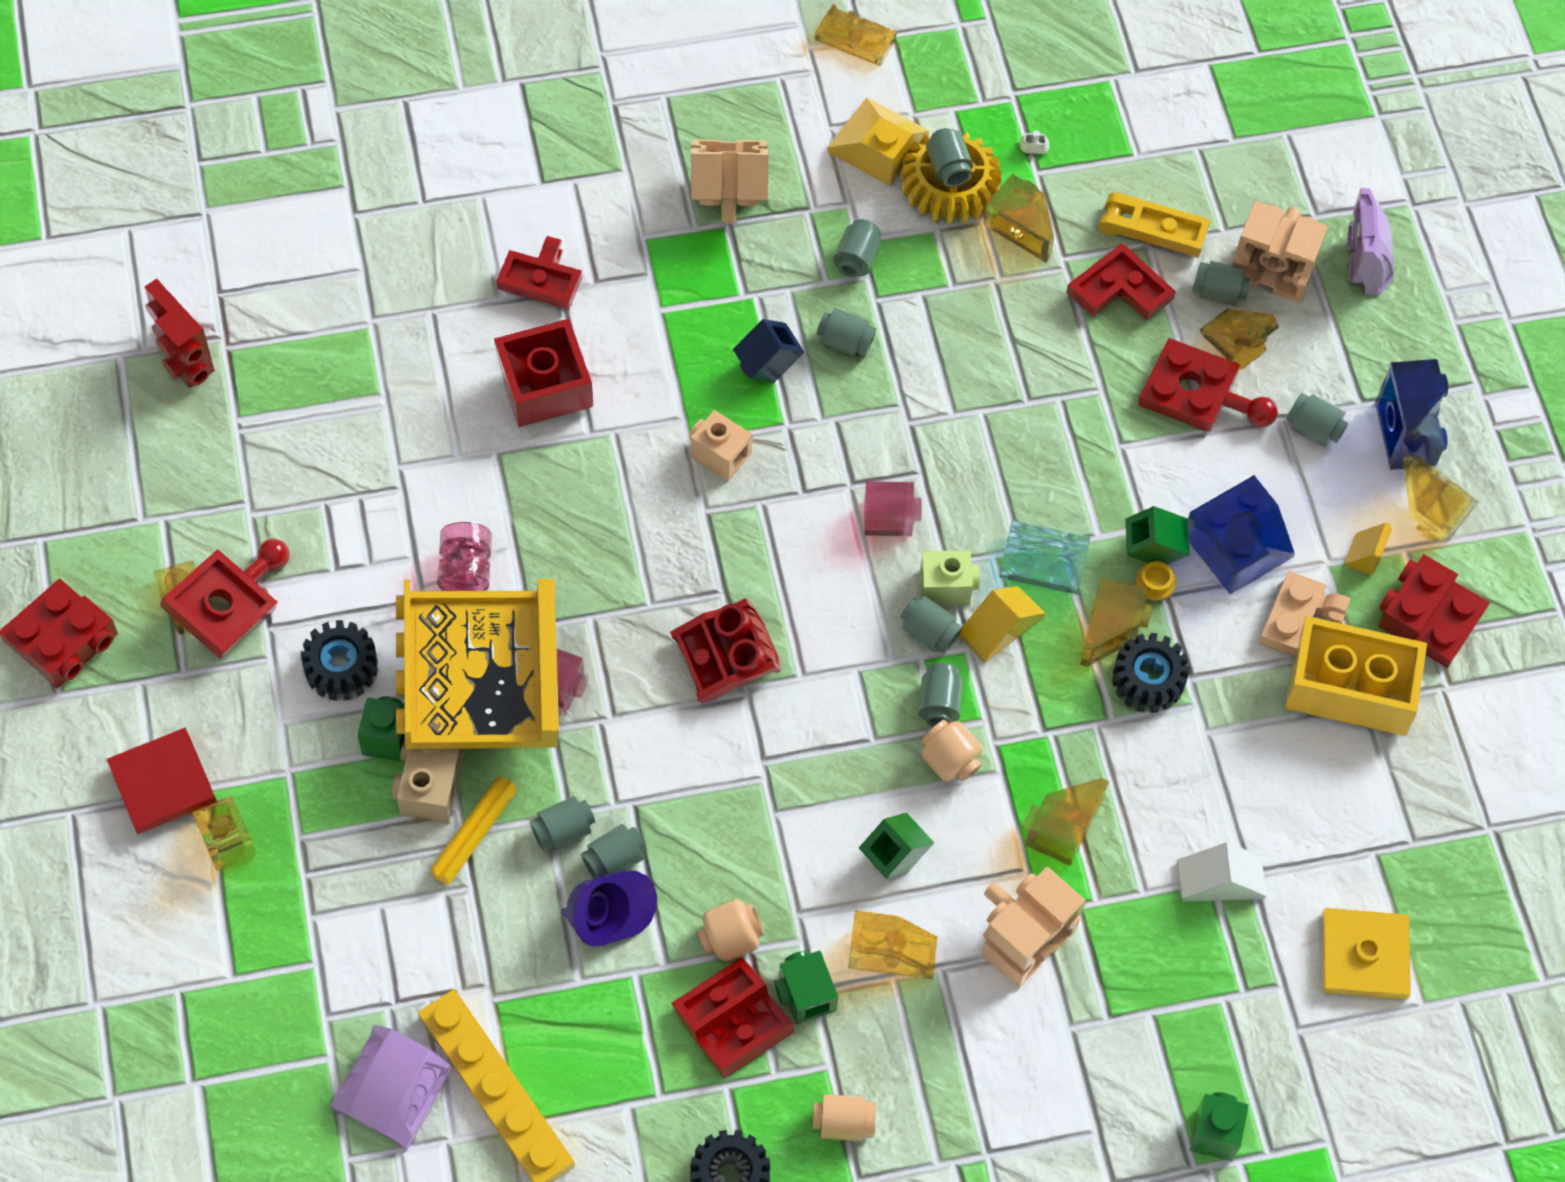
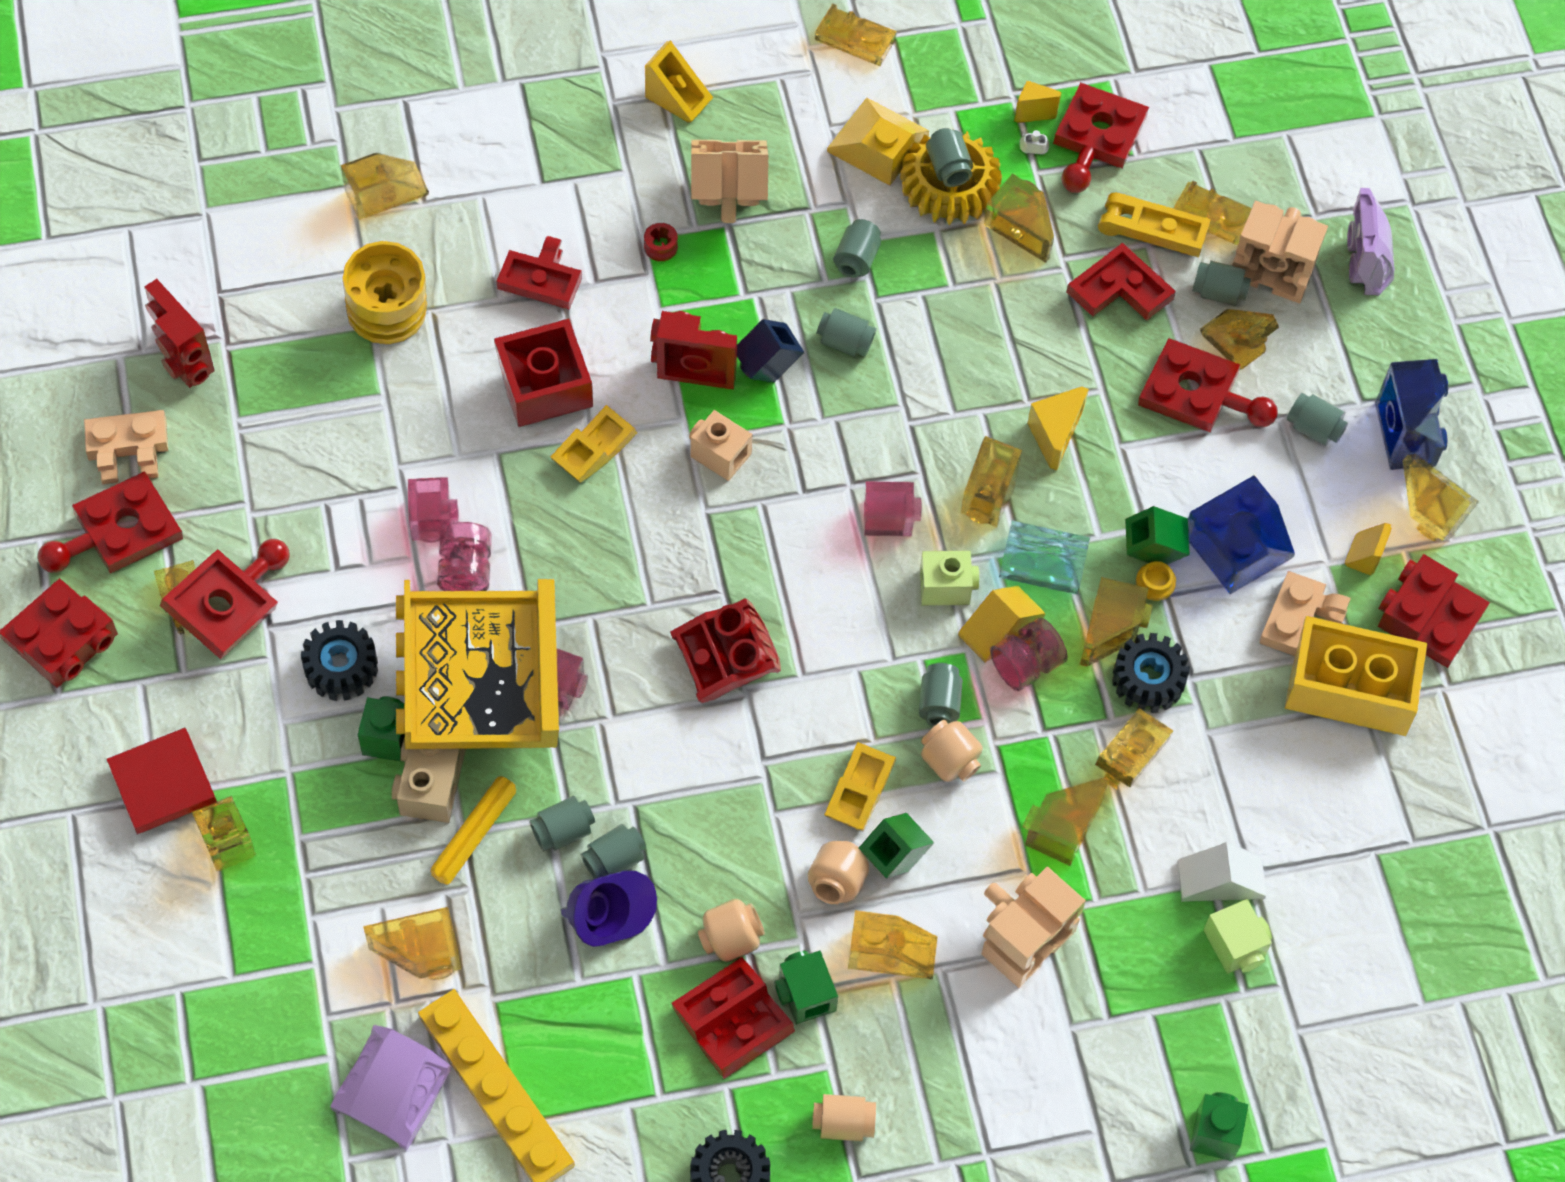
(114, 544): none -> red plate
(126, 435): none -> light nougat plate
(381, 183): none -> clear yellow slope
(385, 292): none -> yellow wheel
(417, 943): none -> clear yellow slope
(430, 508): none -> clear pink brick
(595, 446): none -> yellow slope
(658, 231): none -> red bush
(674, 84): none -> yellow slope
(692, 354): none -> red plate
(838, 872): none -> light nougat head
(860, 786): none -> yellow slope
(930, 624): sand green brick -> none
(991, 482): none -> clear yellow slope
(1032, 652): none -> clear pink wheel
(1037, 103): none -> yellow slope
(1055, 421): none -> yellow slope
(1107, 145): none -> red plate
(1133, 749): none -> clear yellow plate
(1226, 215): none -> clear yellow plate
(1239, 937): none -> yellowish green brick
(1365, 954): yellow plate -> none

